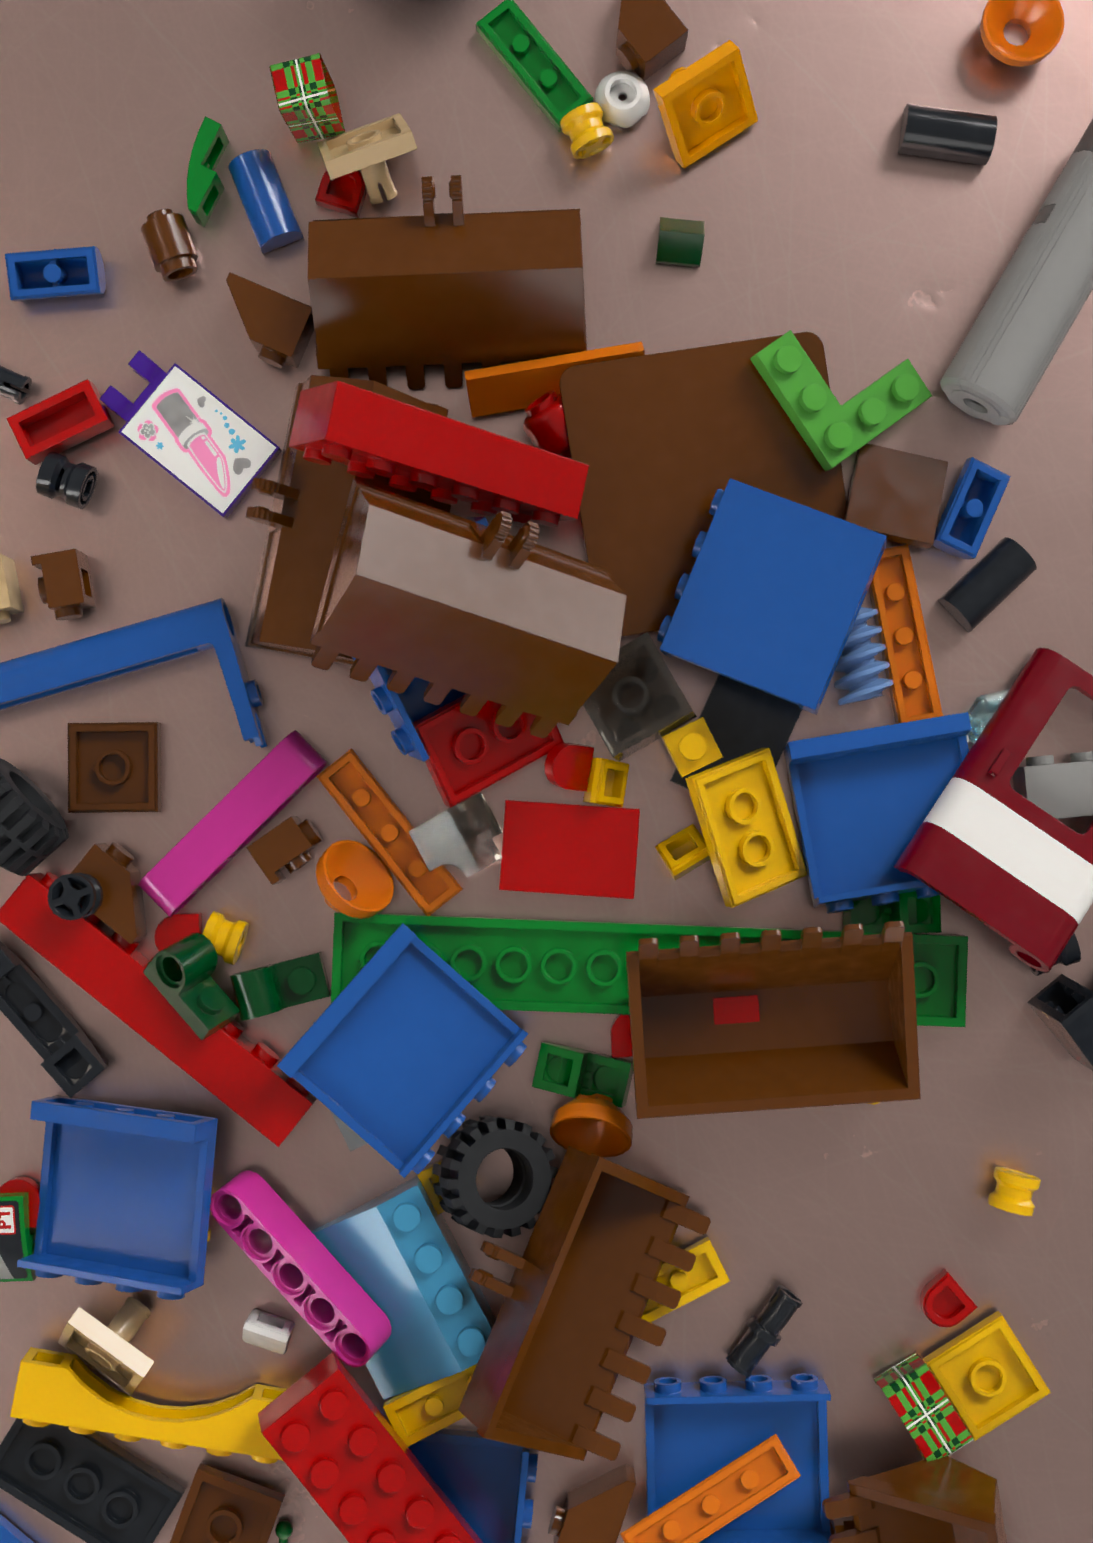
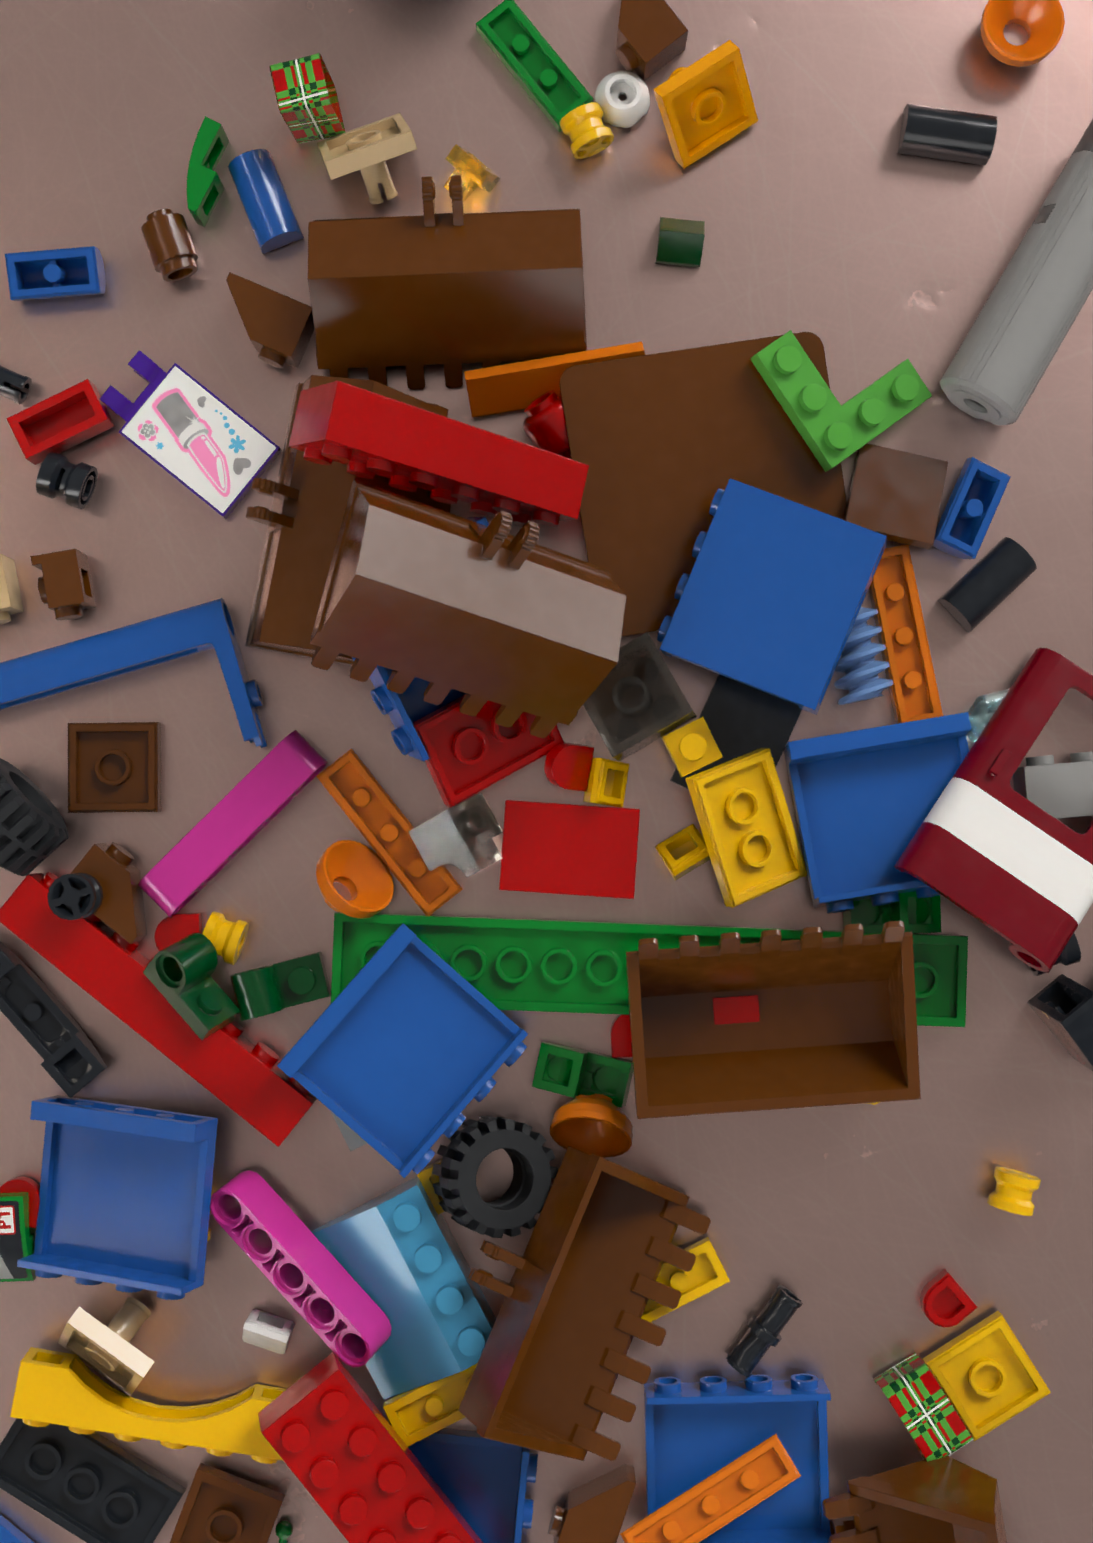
(284, 848): reddish brown brick -> none
(342, 194): red tile -> none
(472, 170): none -> clear yellow tile

